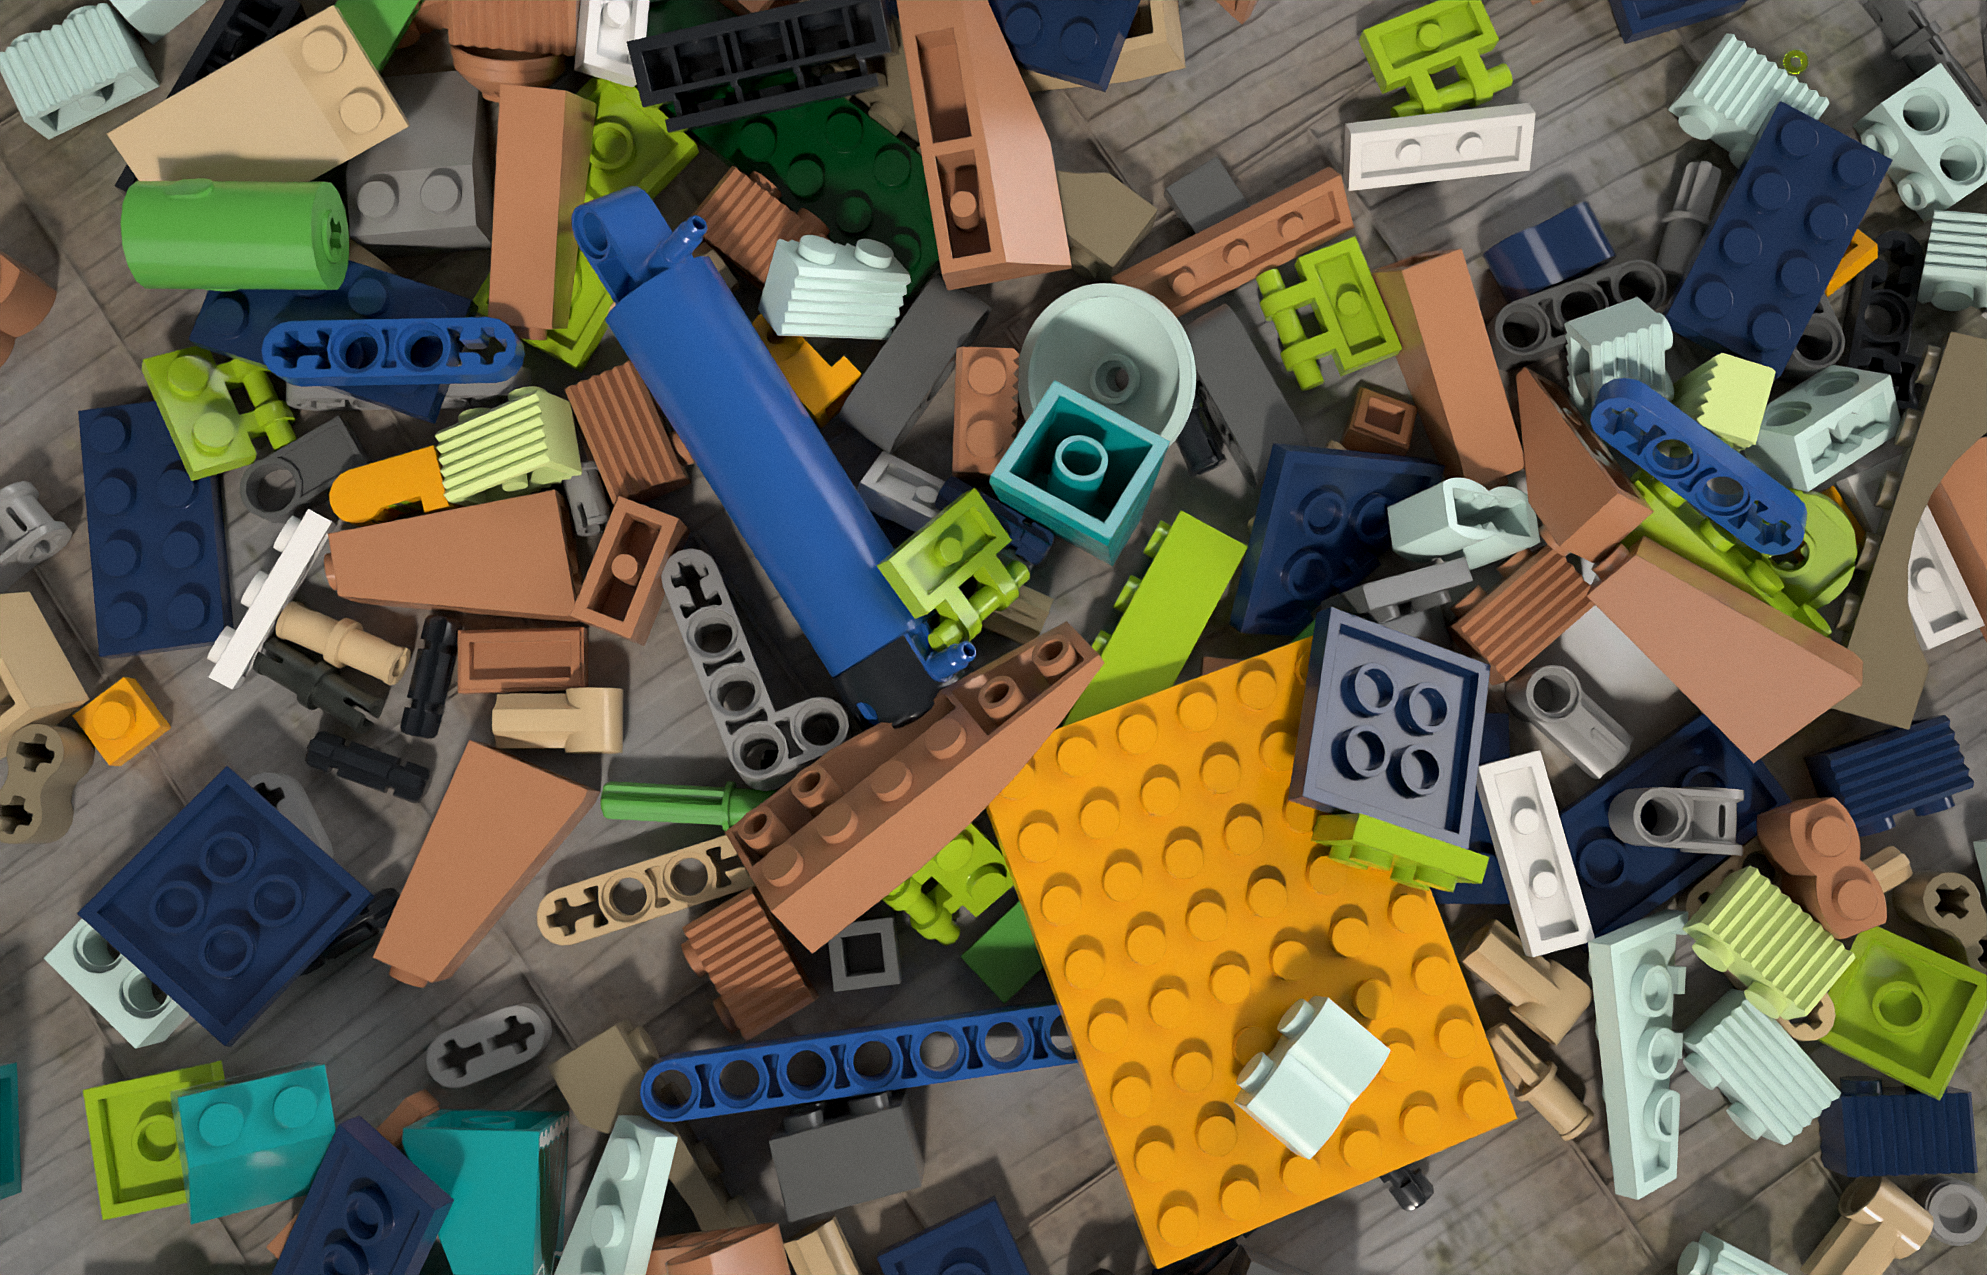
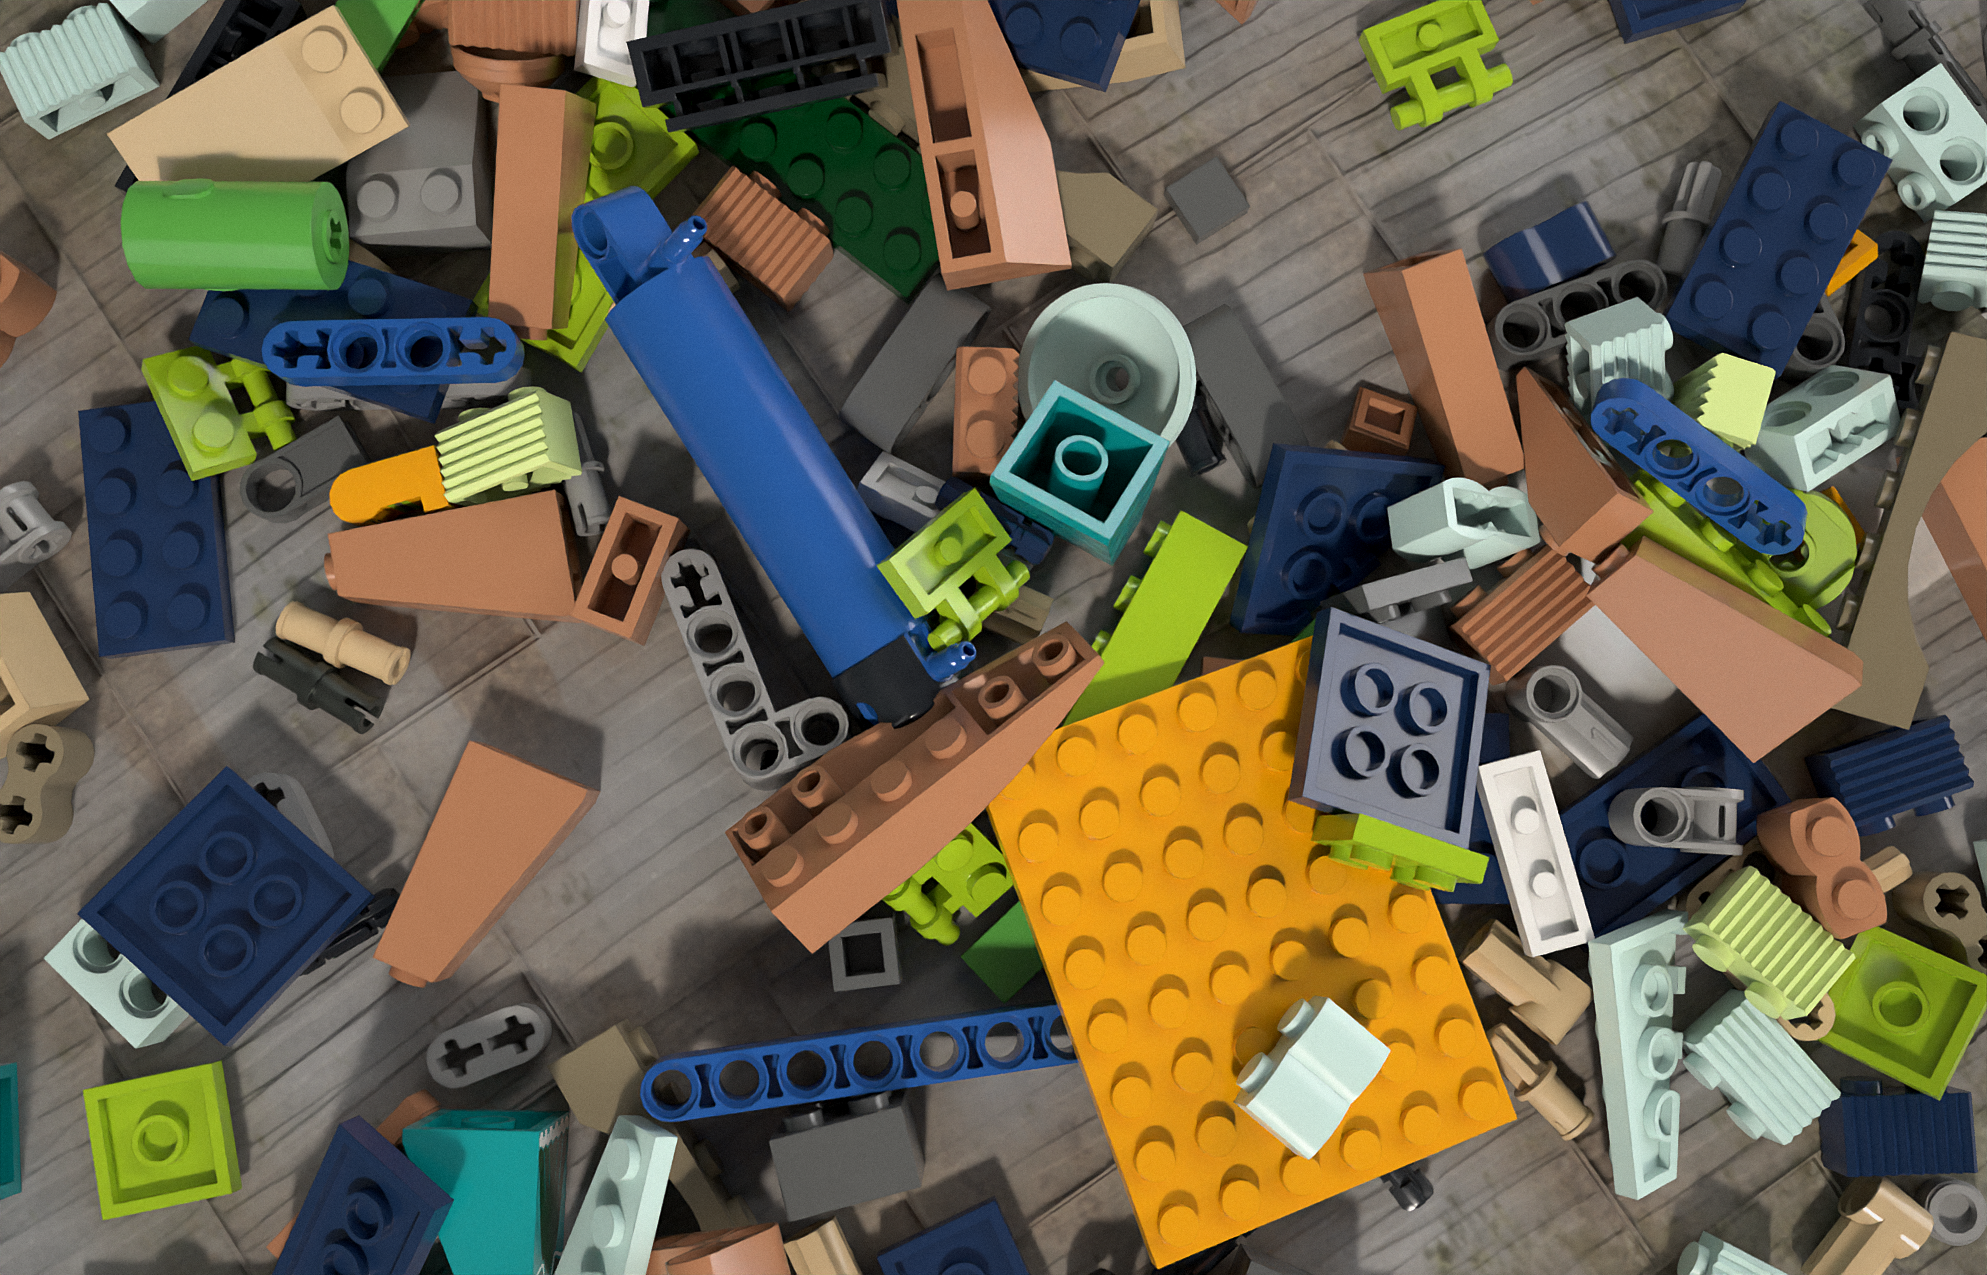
(121, 721): light orange plate -> none
(252, 1138): teal slope -> none
(267, 597): white plate -> none
(368, 767): black axle -> none
(431, 677): black axle -> none
(522, 660): nougat tile -> none
(577, 721): tan piece -> none
(629, 435): nougat brick -> none
(661, 893): tan beam -> none
(680, 802): bright green axle -> none
(747, 964): nougat brick -> none
(814, 381): light orange leg -> none
(833, 289): light aqua brick -> none
(1244, 244): nougat plate -> none
(1345, 306): lime plate -> none
(1438, 146): white plate -> none
(1733, 95): light aqua brick -> none
(1804, 61): clear neon green piece -> none
(1936, 590): white plate -> none

